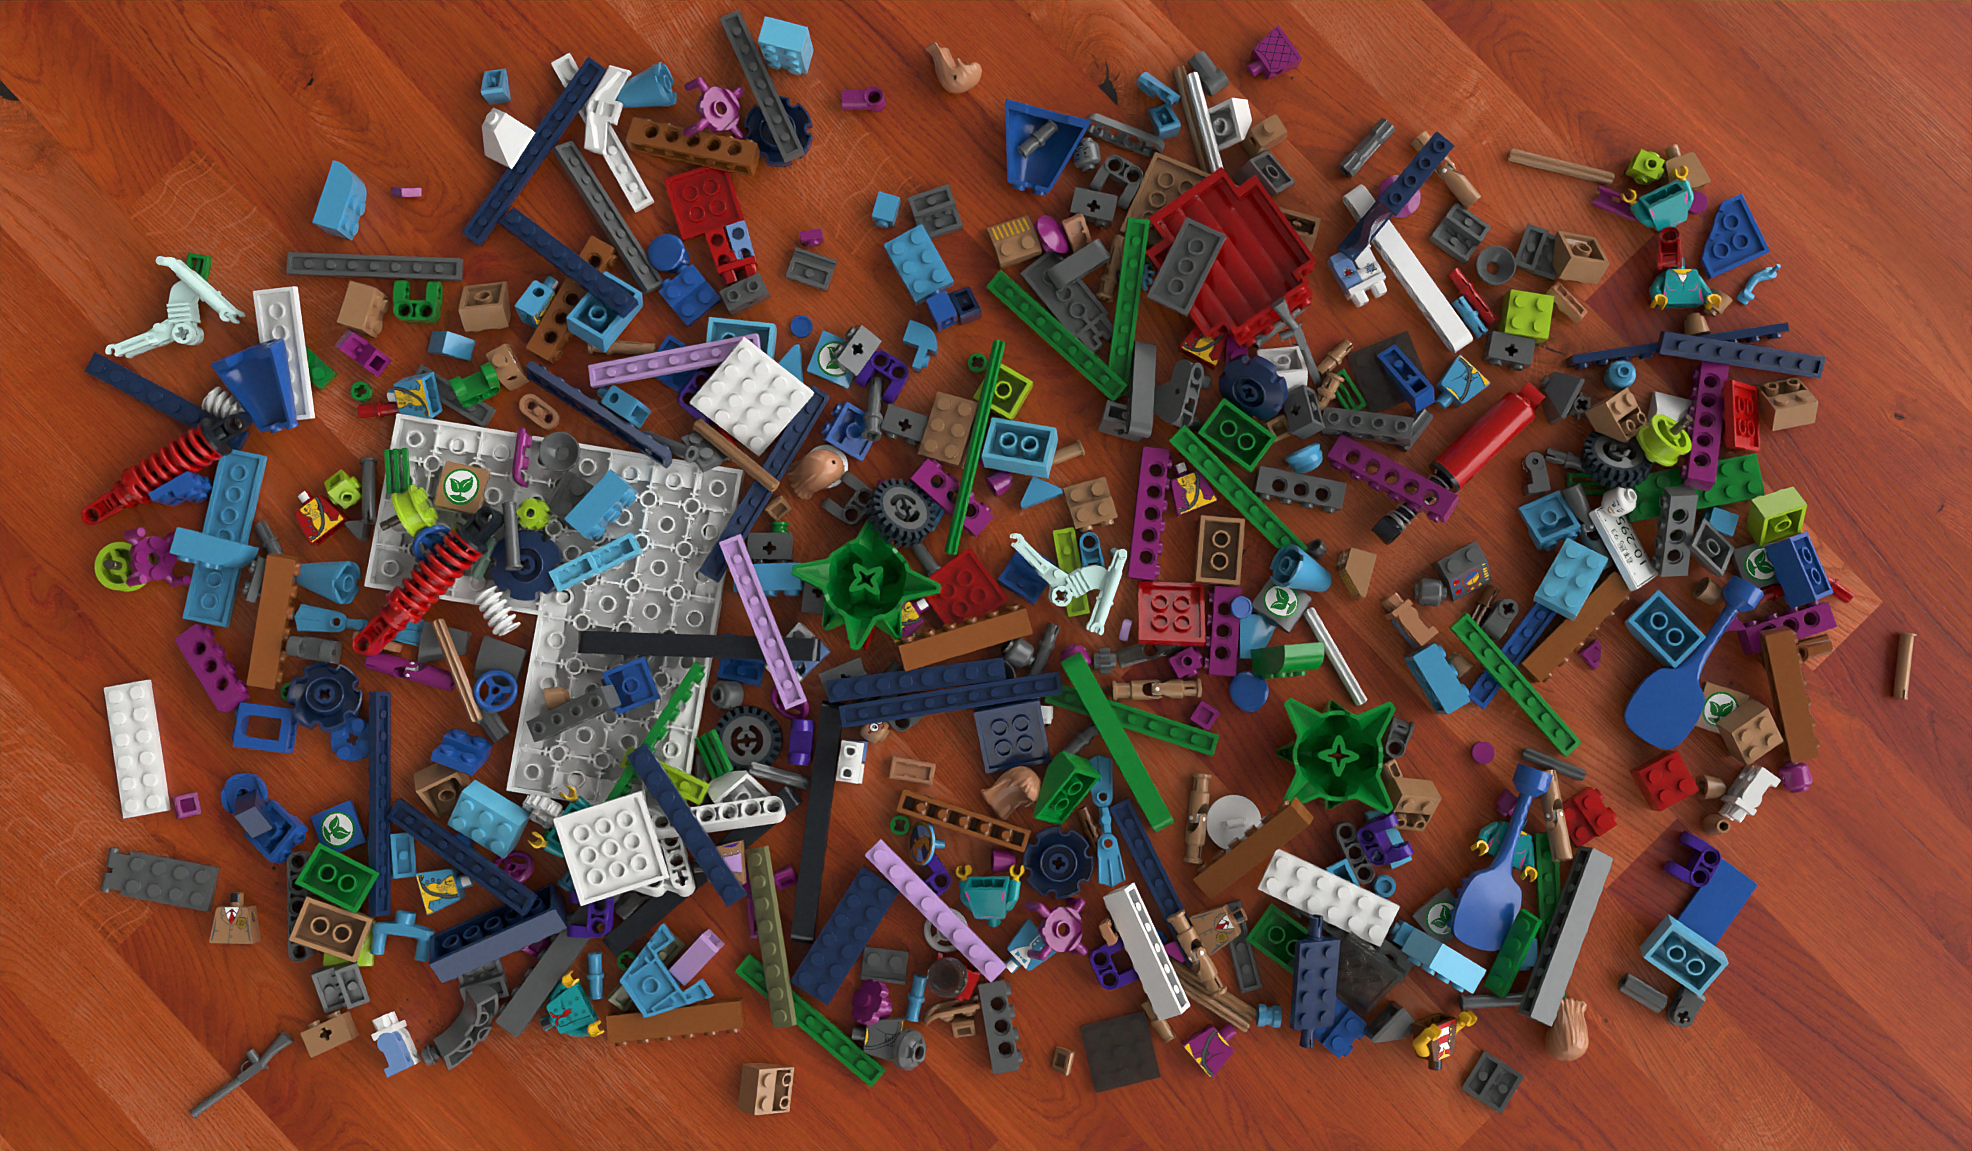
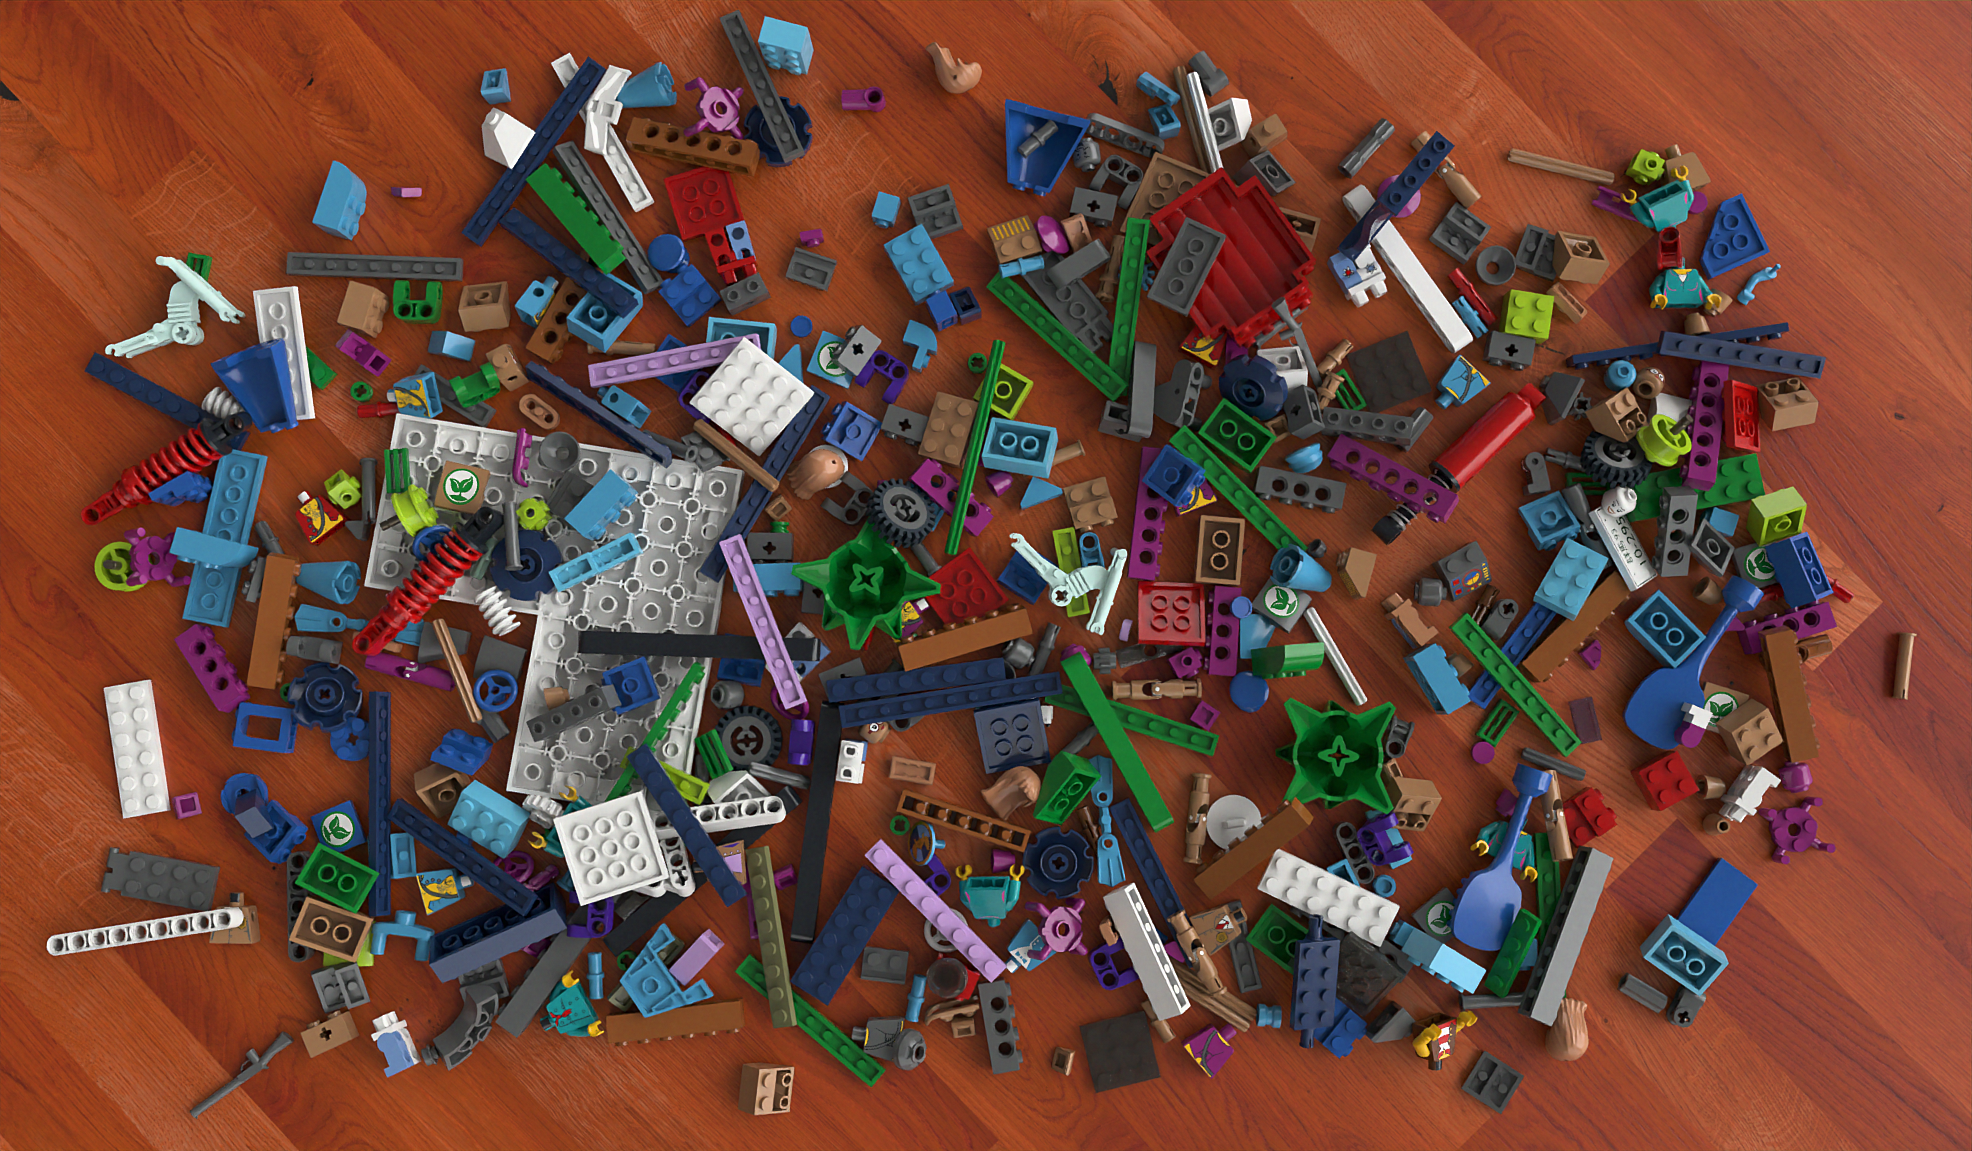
(135, 931): none -> white beam
(542, 878): none -> magenta axle
(576, 219): none -> green brick
(871, 1002): magenta plant -> none
(873, 417): dark grey pin -> none
(1021, 266): none -> dark azure pin
(1174, 476): none -> blue plate
(1273, 55): magenta torso -> none
(1407, 378): blue slope -> none
(1490, 717): none -> green tile
(1585, 720): none -> tile
(1648, 382): none -> medium nougat head
(1692, 726): none -> leg
(1696, 862): dark purple piece -> none
(1805, 832): none -> magenta plate

